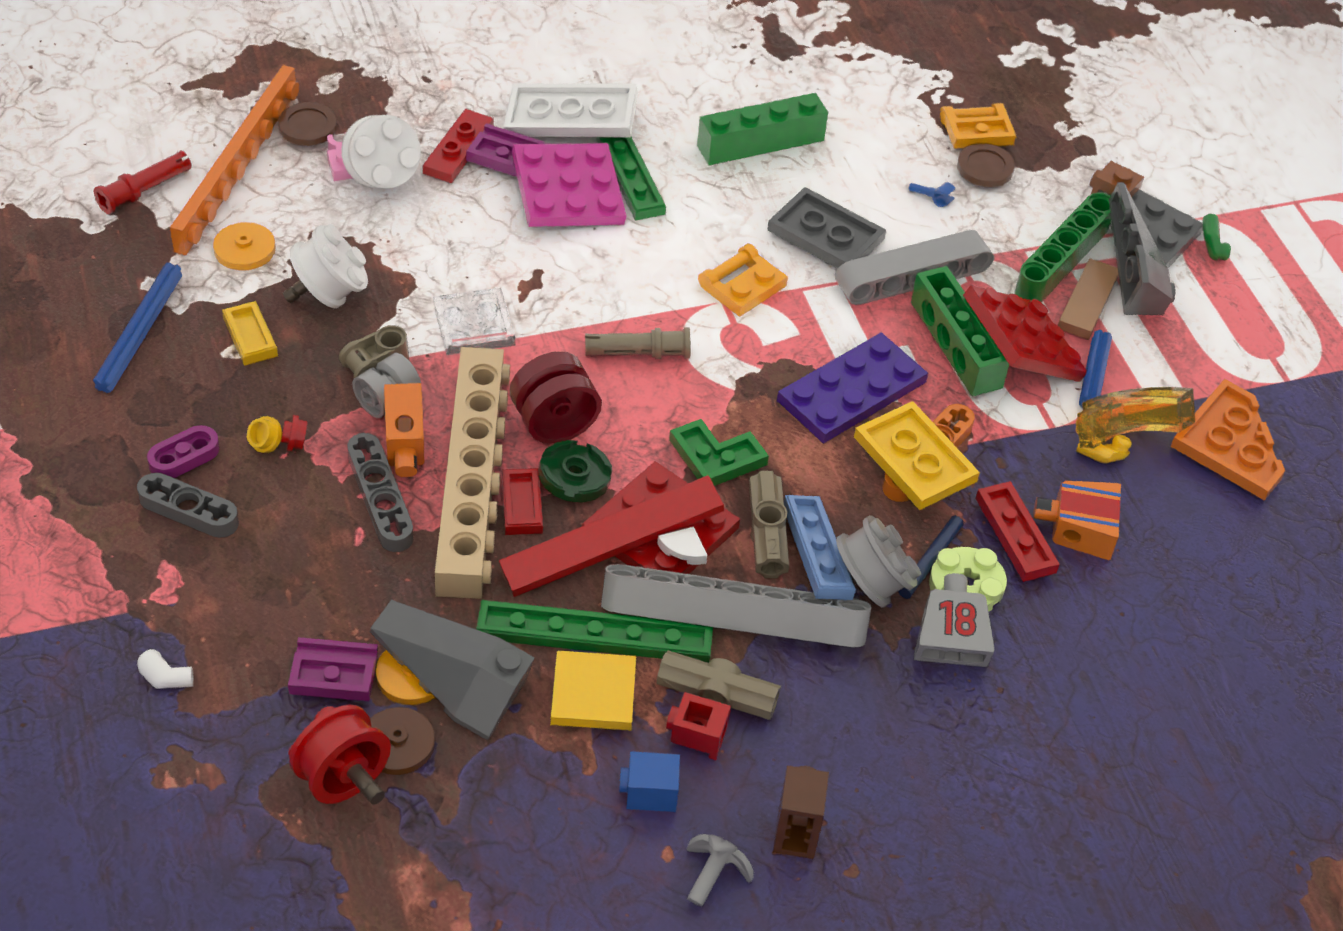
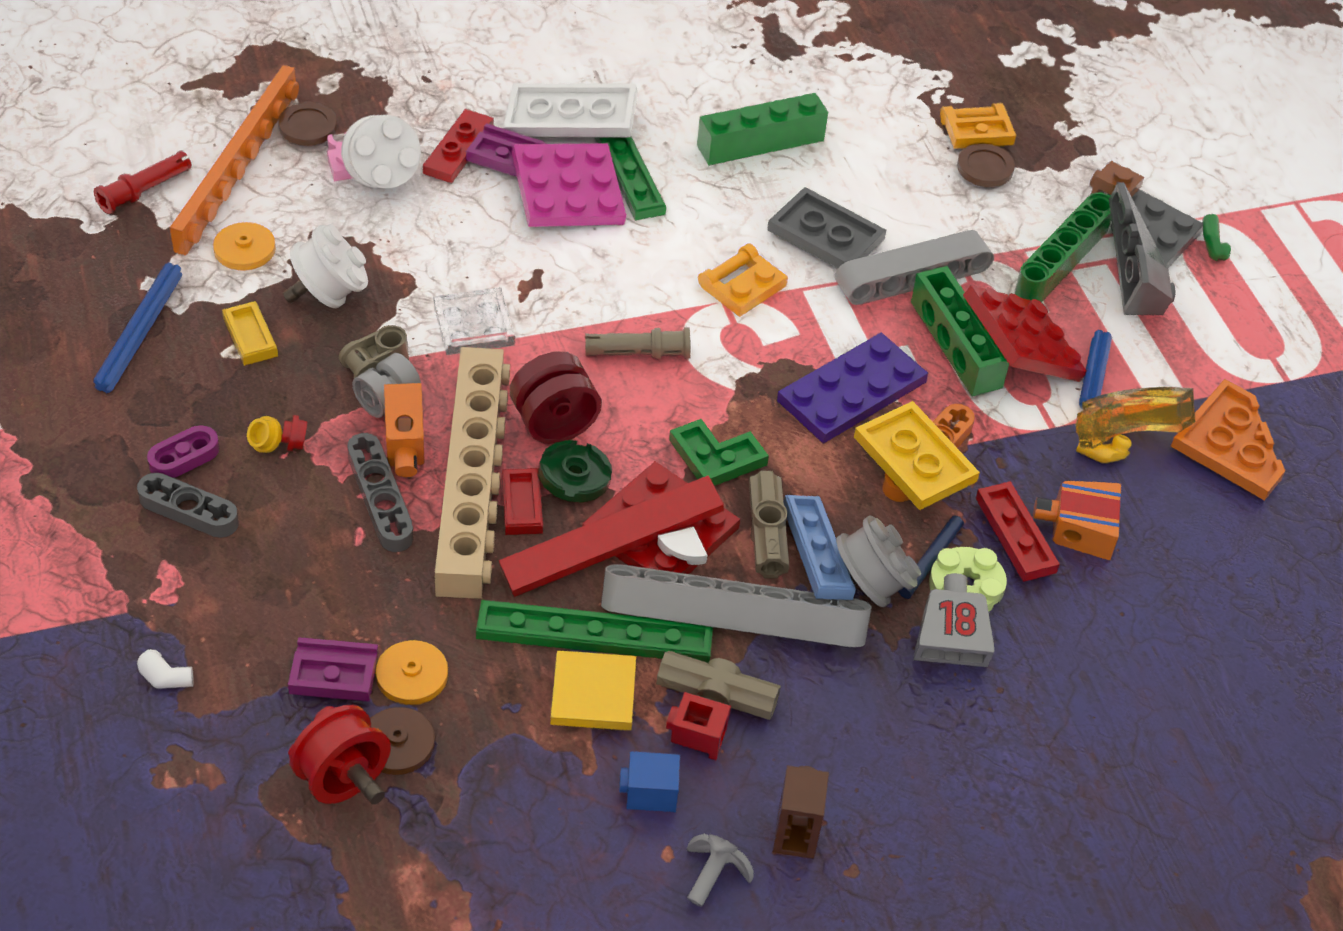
(461, 666): dark grey wedge -> none
(939, 196): blue hand -> none
(1088, 298): medium nougat tile -> none

